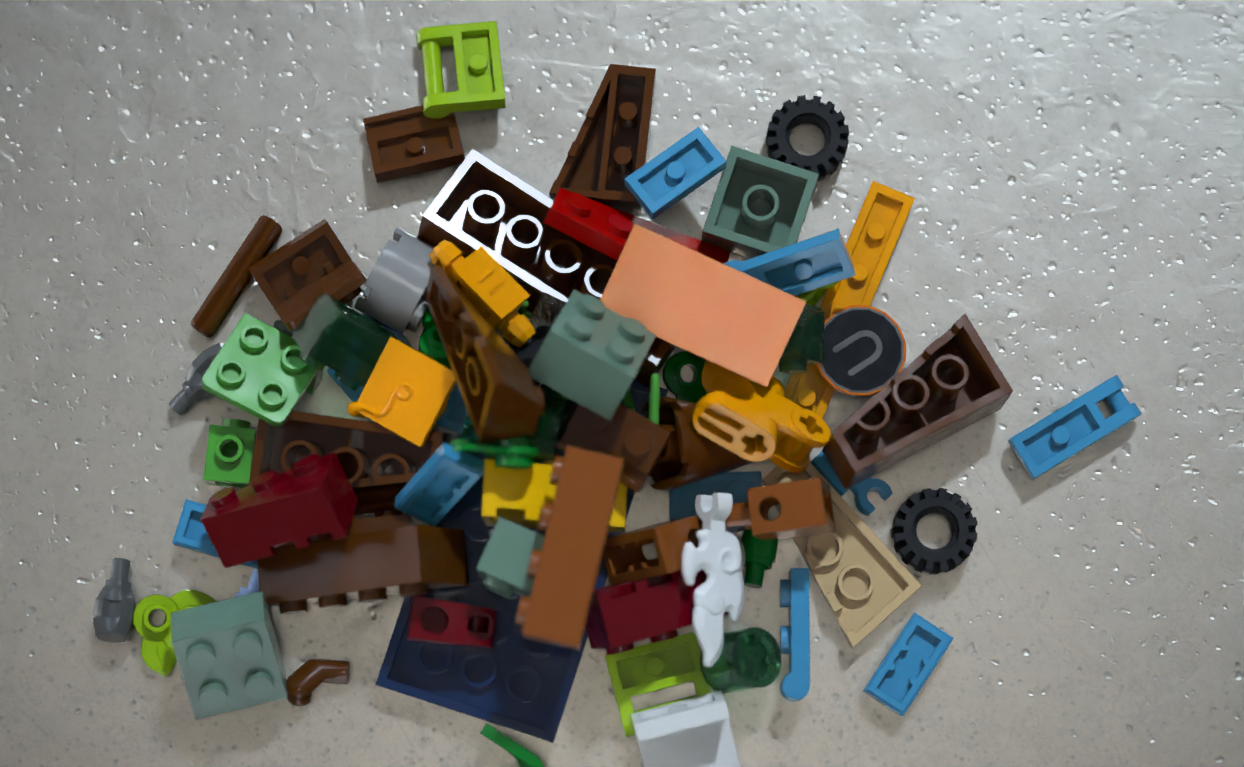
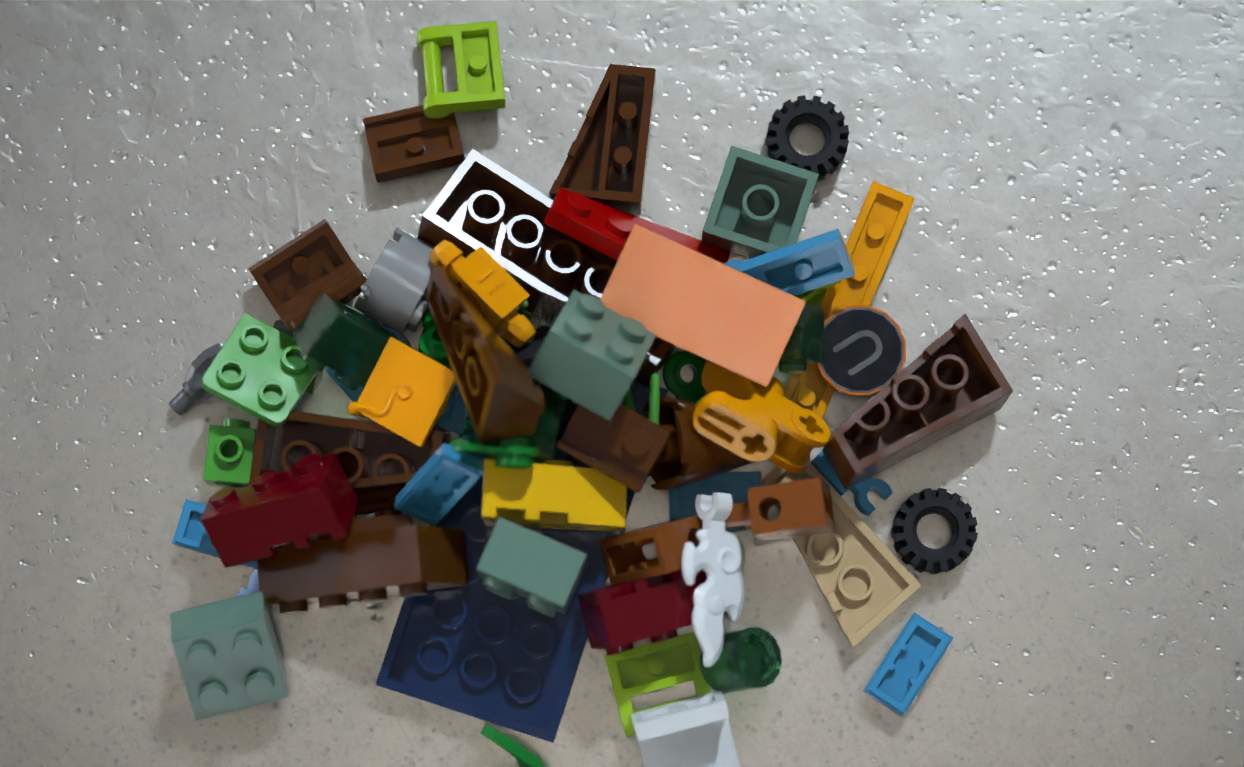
(115, 605): dark grey piece -> none
(157, 641): lime plate -> none
(236, 276): reddish brown axle -> none
(311, 675): reddish brown arm -> none
(451, 623): dark red leg -> none
(572, 547): dark orange brick -> none
(675, 173): dark azure plate -> none
(758, 557): green cylinder -> none
(796, 636): dark azure plate -> none
(1072, 428): dark azure plate -> none

